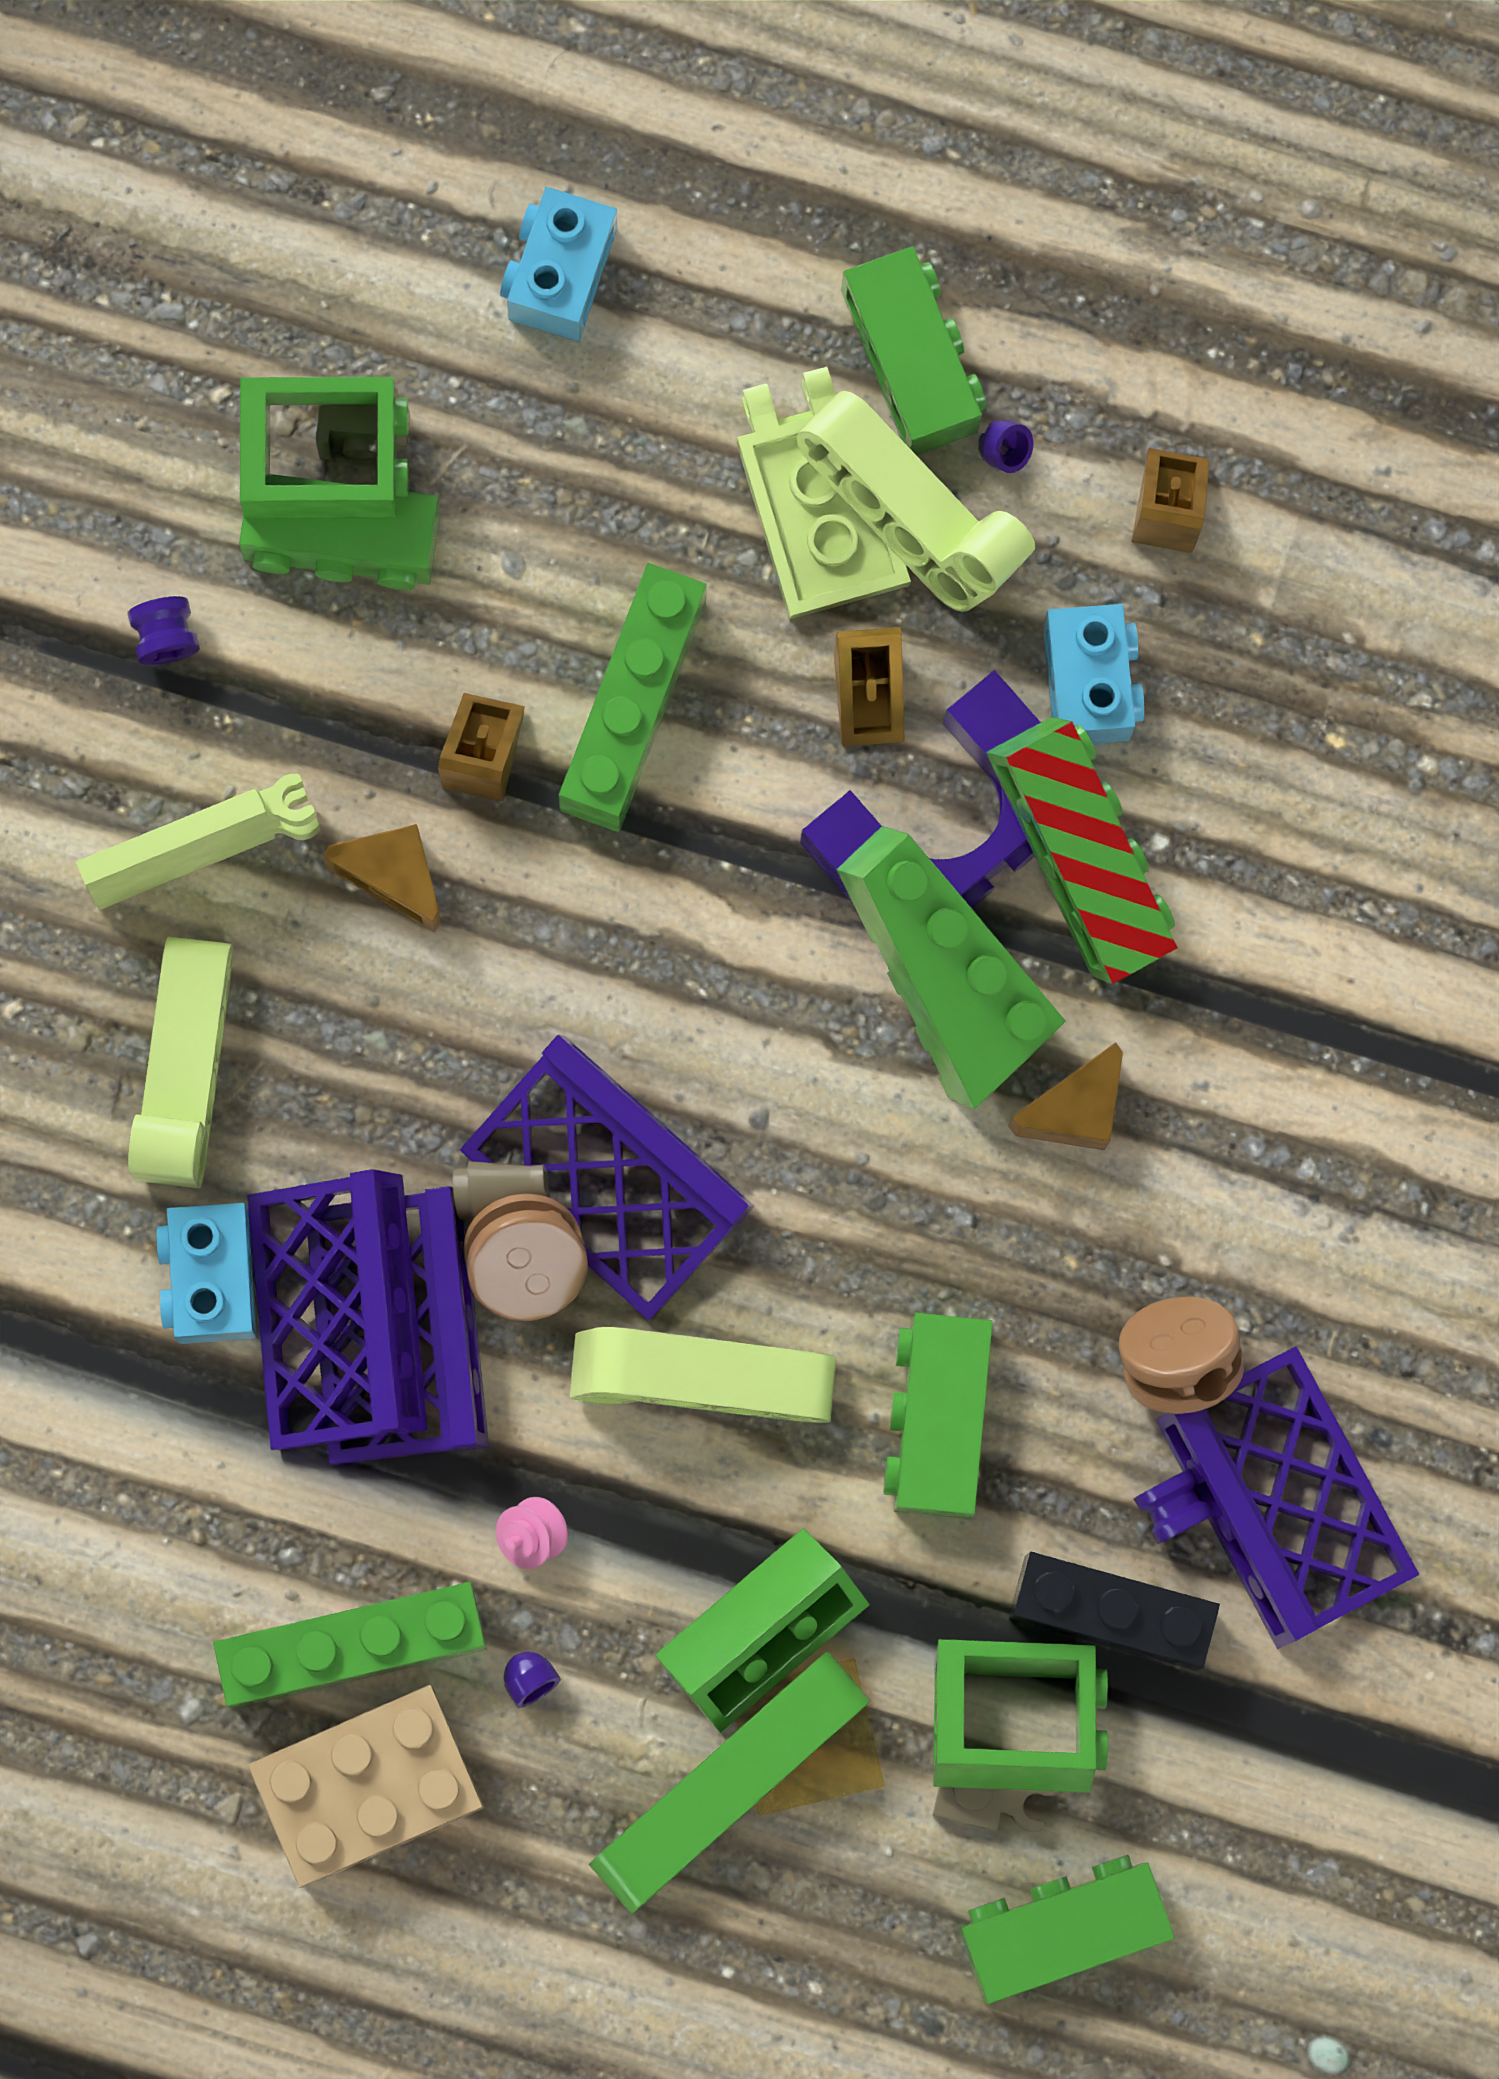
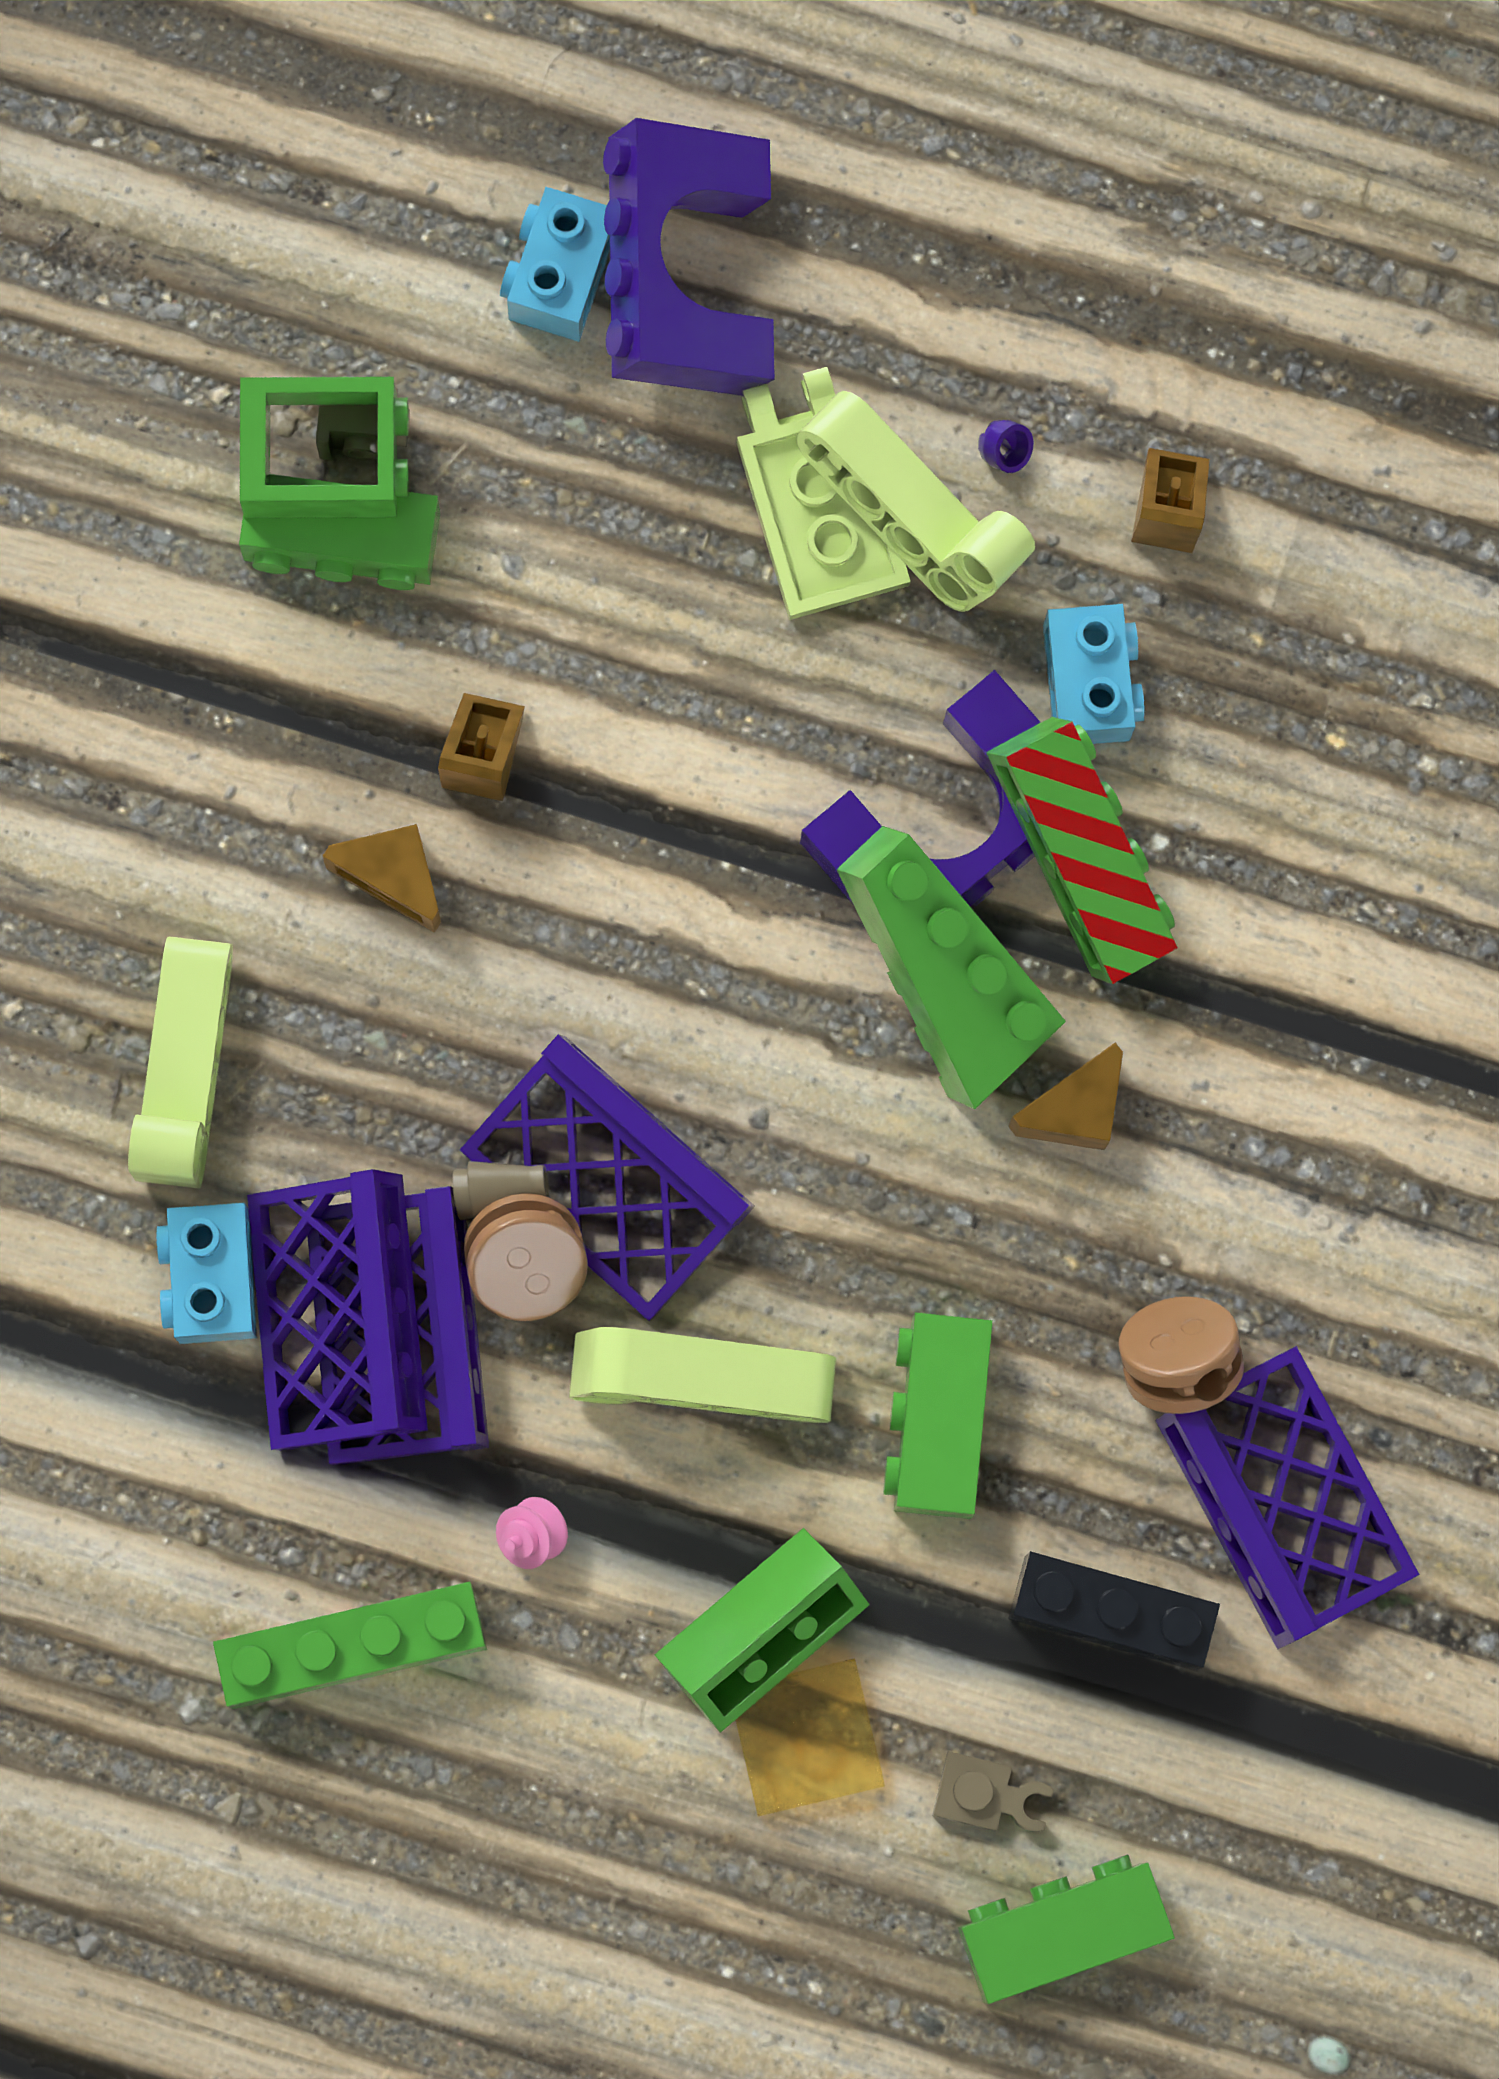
(163, 630): dark purple wheel -> none
(198, 841): yellowish green tile -> none
(365, 1786): tan brick -> none
(529, 1678): dark purple hinge -> none
(633, 697): bright green brick -> none
(654, 326): none -> dark purple arch
(729, 1782): bright green beam -> none
(870, 686): pearl gold slope -> none
(913, 350): bright green brick -> none
(1011, 1768): bright green window -> none
(1173, 1506): dark purple wheel -> none

